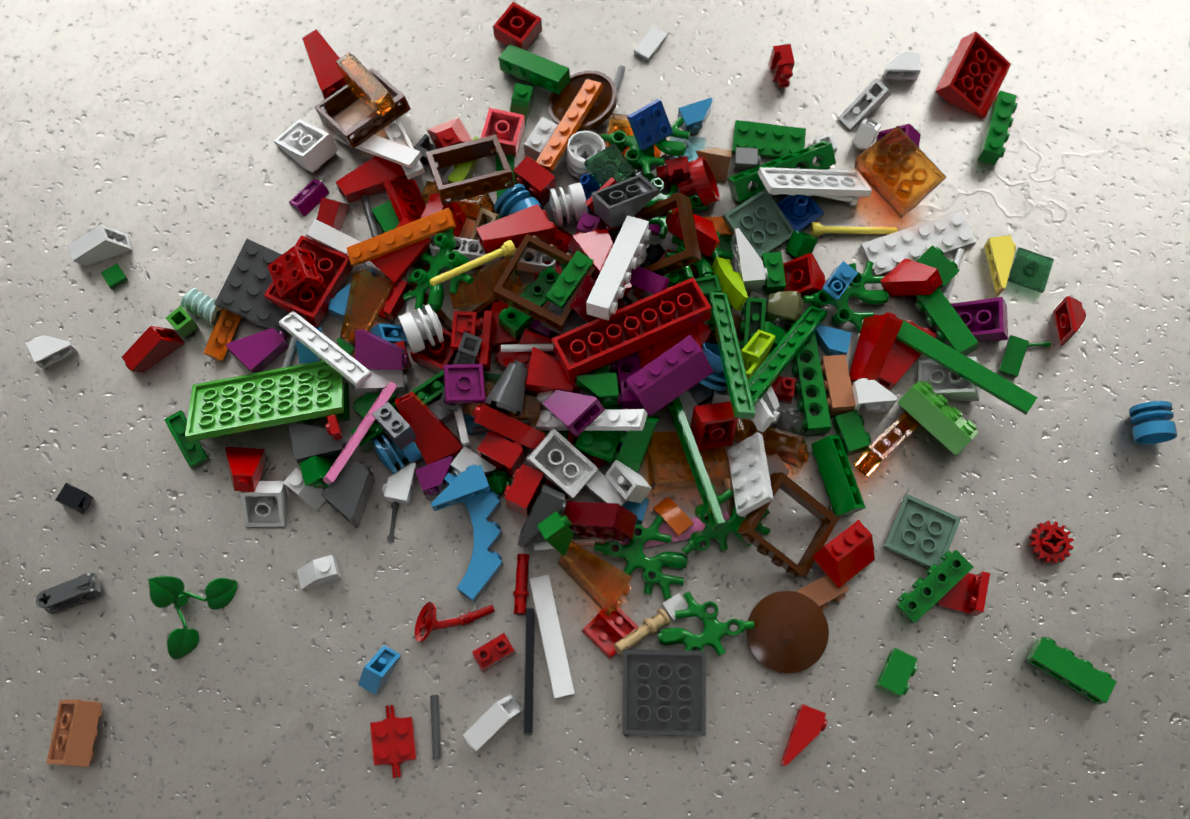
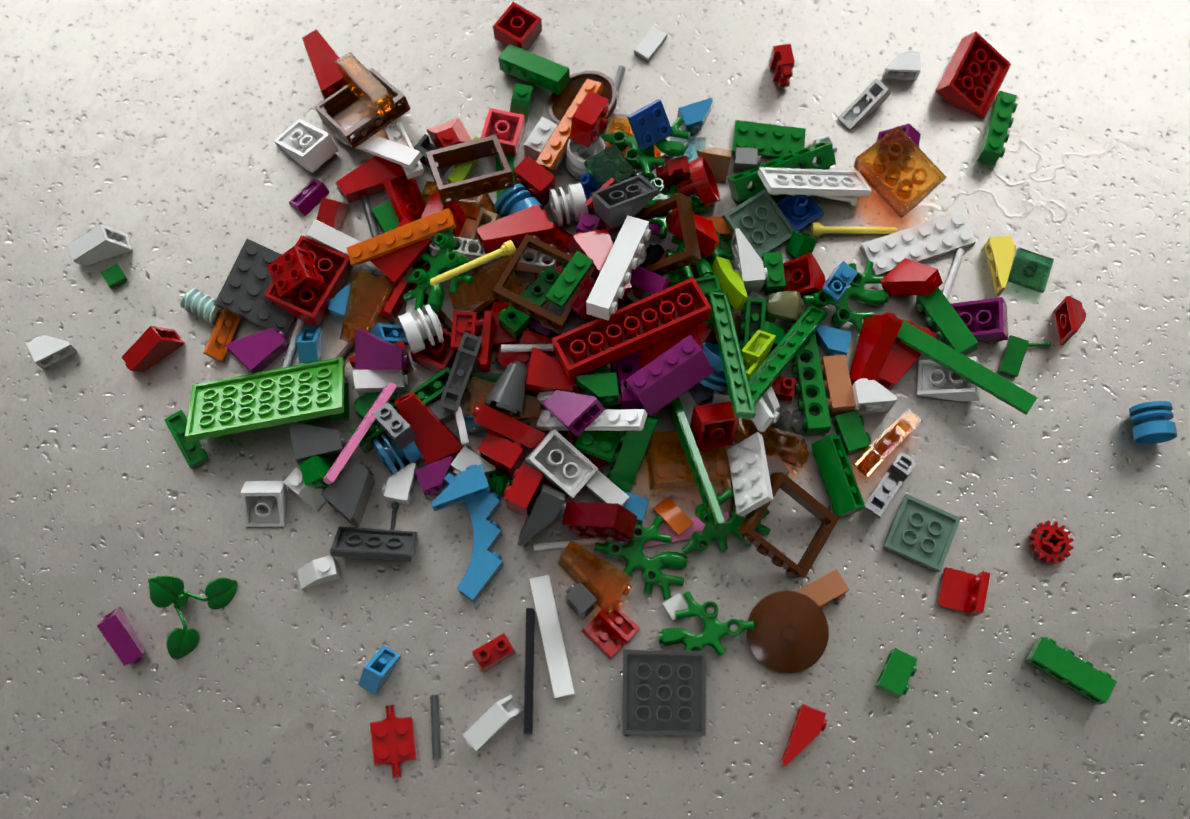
(70, 593): dark grey piece -> none
(74, 498): black brick -> none
(74, 733): nougat slope -> none
(121, 637): none -> magenta slope
(181, 322): bright green brick -> none
(245, 467): red slope -> none
(325, 349): white tile -> none
(333, 427): red plate -> none
(345, 346): green slope -> none
(374, 544): none -> dark grey tile
(430, 623): red dish -> none
(464, 383): magenta tile -> none
(521, 589): red pin -> none
(557, 532): green slope -> none
(580, 600): none -> dark grey brick
(589, 119): none -> red brick
(628, 482): white slope -> none
(649, 627): tan pin -> none
(846, 554): red slope -> none
(866, 134): white slope -> none
(889, 484): none -> slope
(934, 585): green brick -> none
(935, 258): green brick -> none
(938, 416): bright green brick -> none

